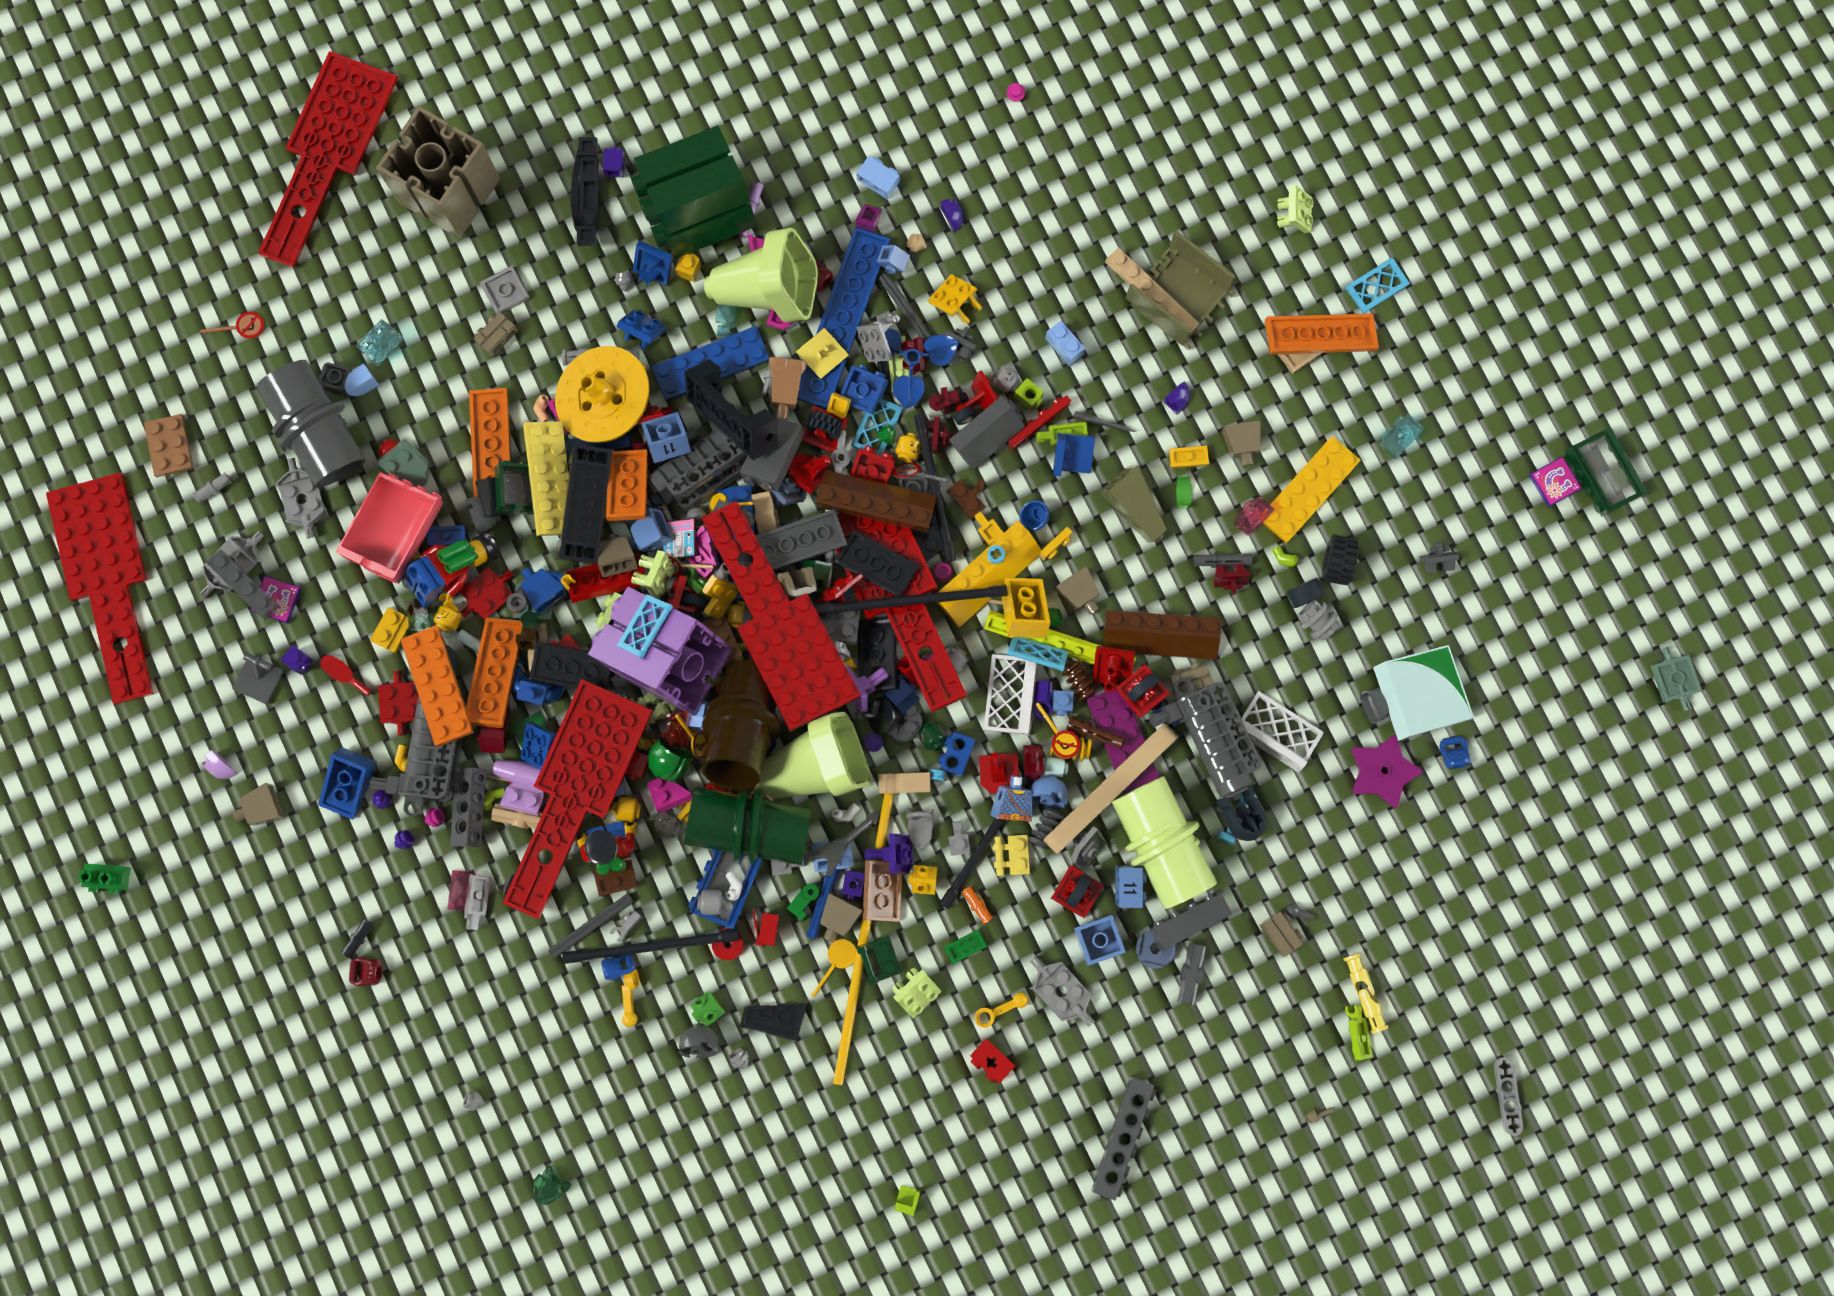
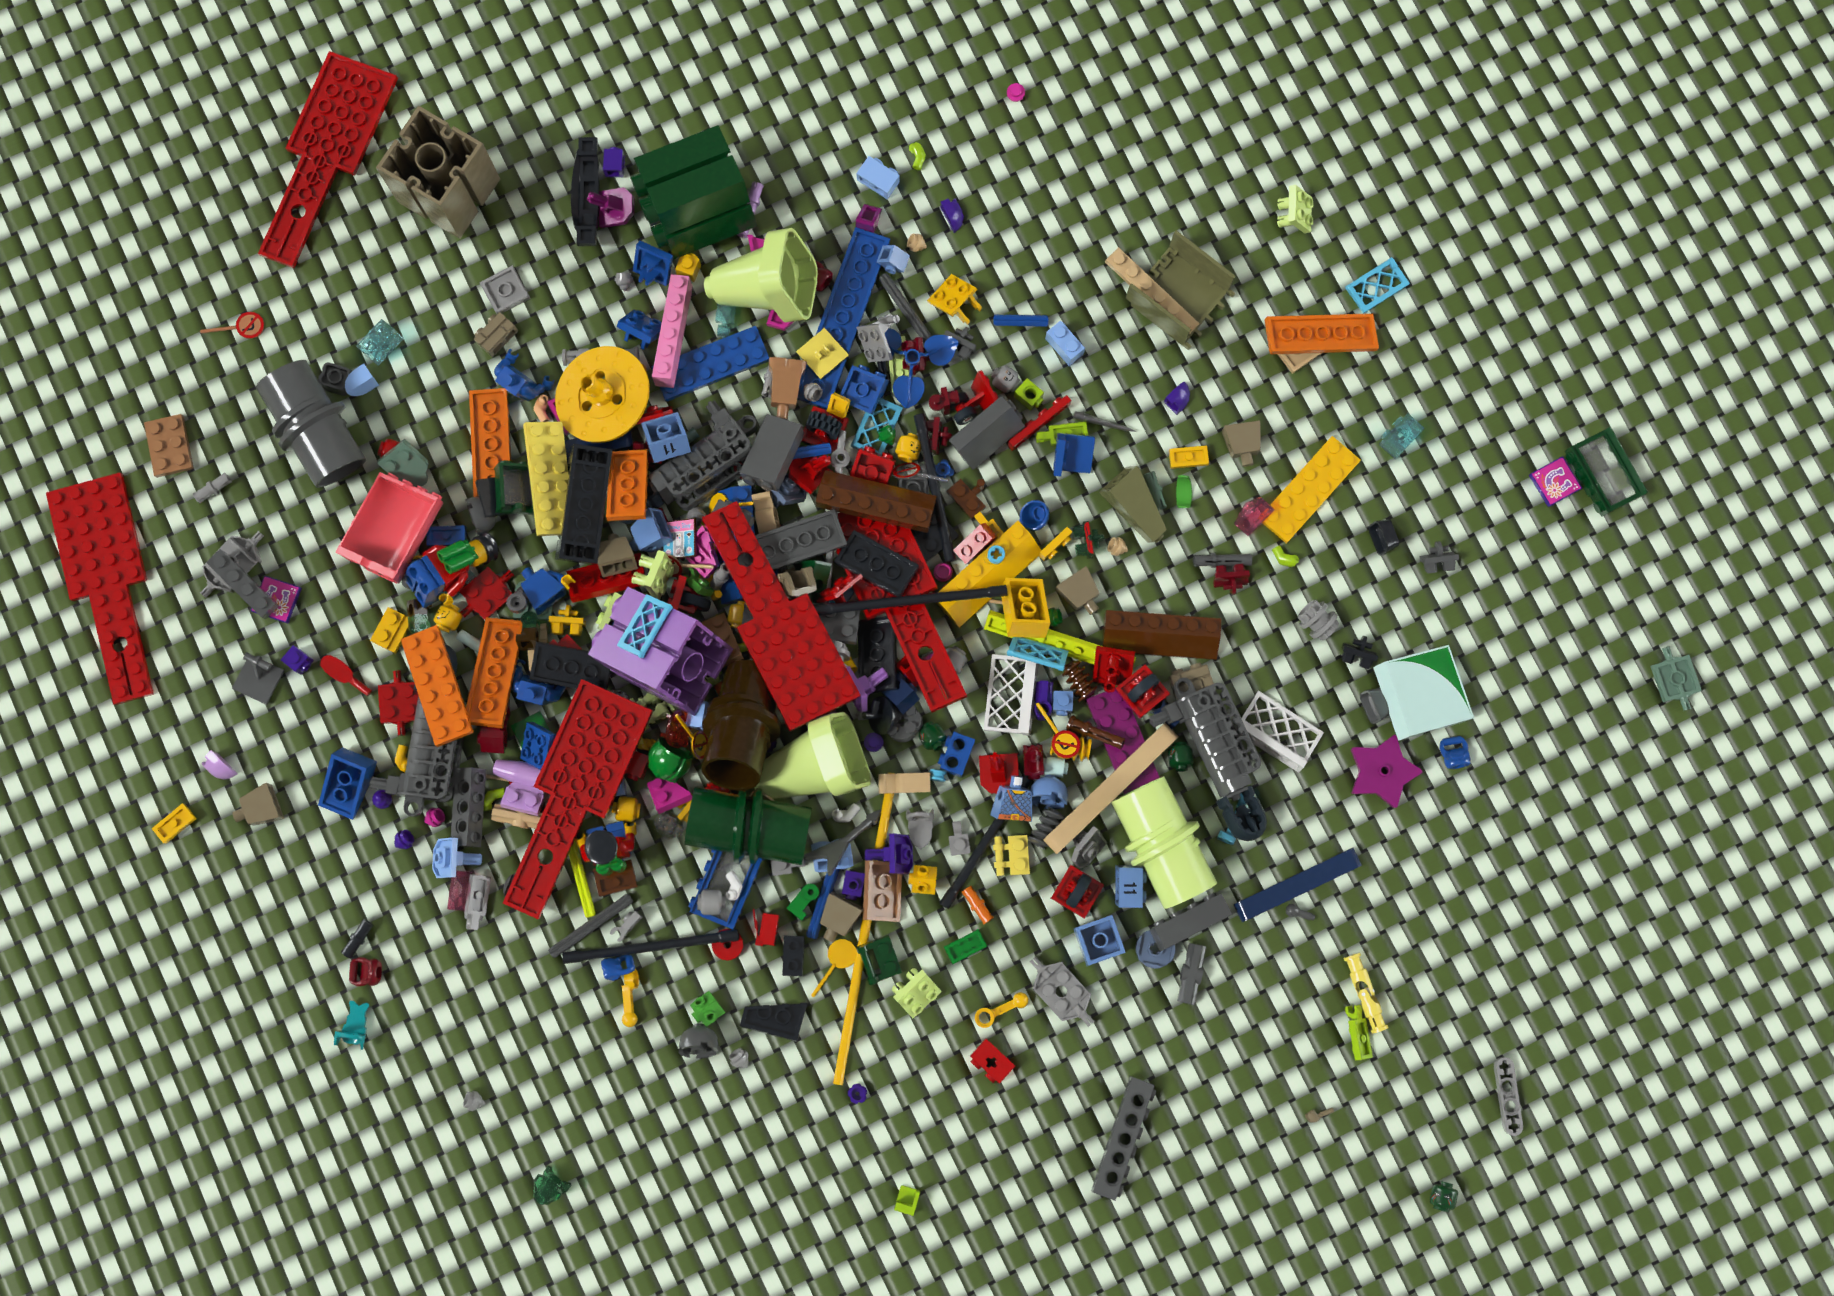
(105, 877): green brick -> none
(174, 823): none -> yellow plate
(291, 487): light grey plate -> none
(354, 1029): none -> teal hair
(447, 858): none -> light blue piece
(517, 382): none -> blue torso
(558, 622): none -> yellow hips
(581, 881): none -> neon yellow axle
(615, 206): none -> magenta piece
(672, 331): none -> bright pink brick
(722, 593): yellow plate -> none
(753, 435): black plate -> none
(793, 956): none -> black brick
(812, 392): none -> light grey plate
(813, 450): none -> blue axle
(852, 1093): none -> dark purple plate
(919, 153): none -> lime arm
(944, 465): none -> blue plate
(975, 543): none -> brick
(1020, 320): none -> blue axle
(1083, 531): none -> clear green hips
(1117, 546): none -> tan plate
(1155, 490): none -> sand green pin
(1180, 756): none -> dark green head
(1281, 933): dark tan brick -> none
(1297, 885): none -> dark blue beam
(1305, 593): black wheel -> none
(1340, 559): black tyre -> none
(1367, 656): none -> black hips
(1383, 536): none -> black piece
(1443, 1196): none -> dark green head

